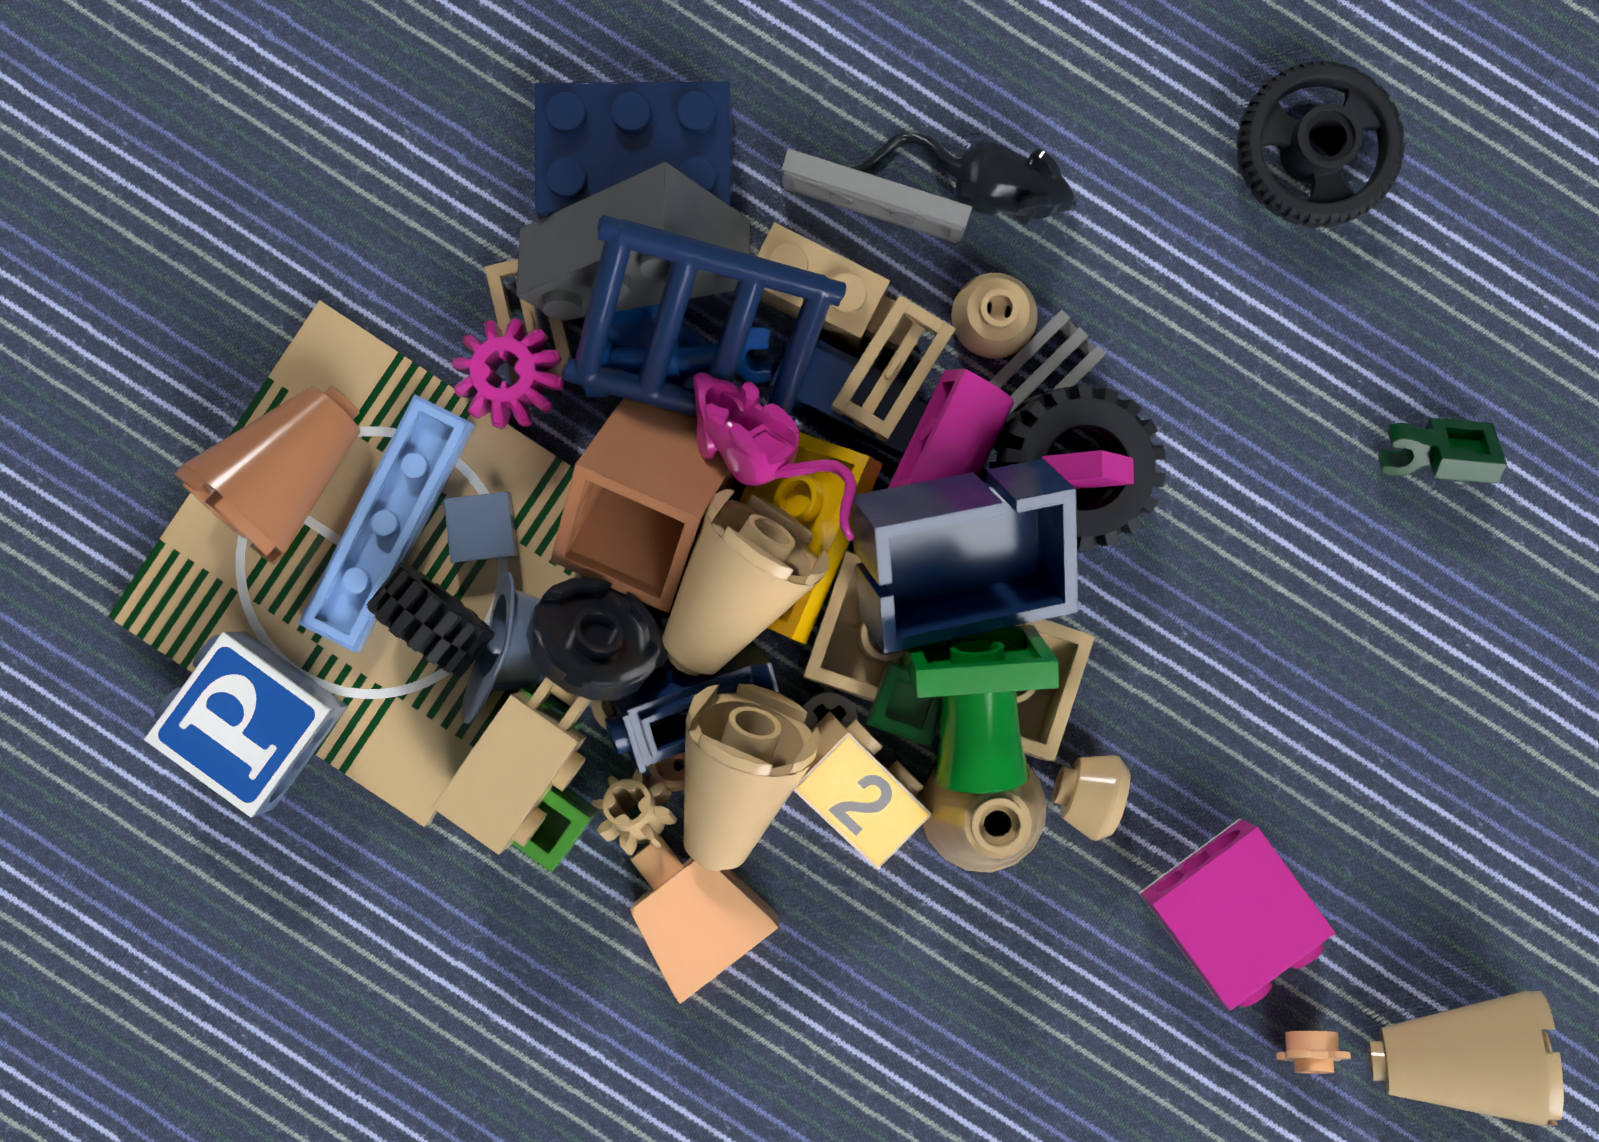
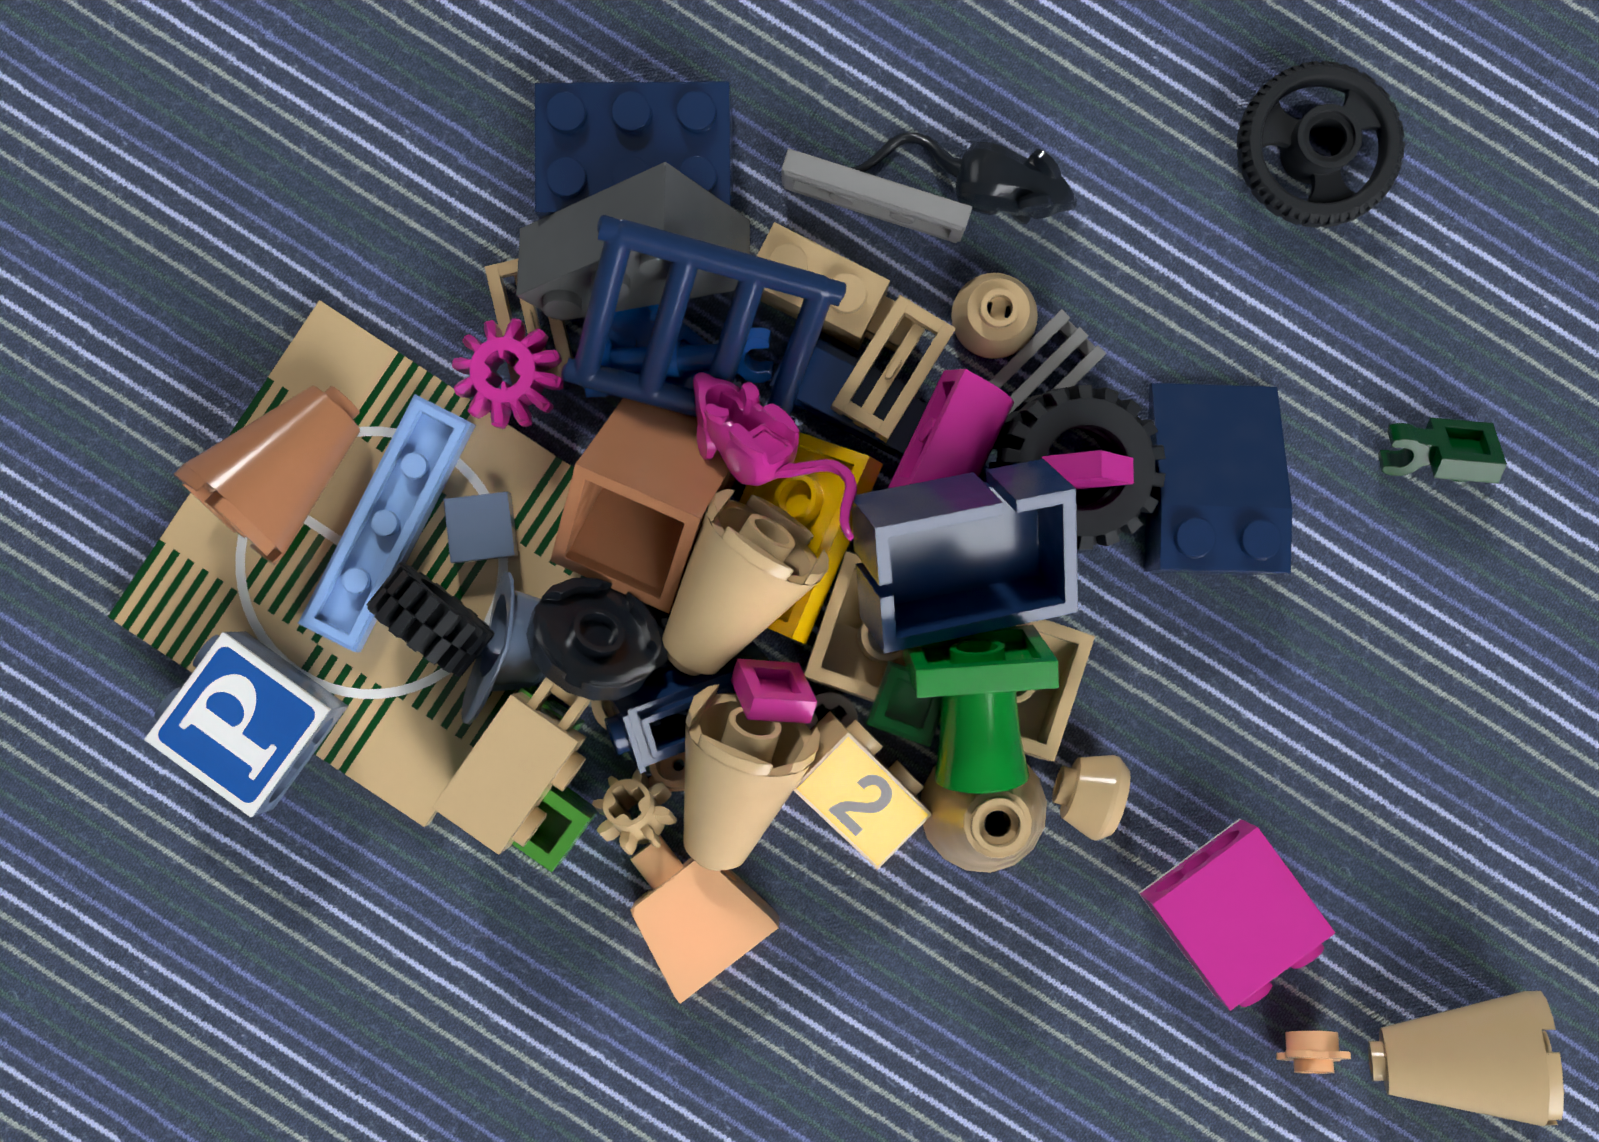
(773, 691): none -> dark pink tile
(1223, 483): none -> dark blue slope

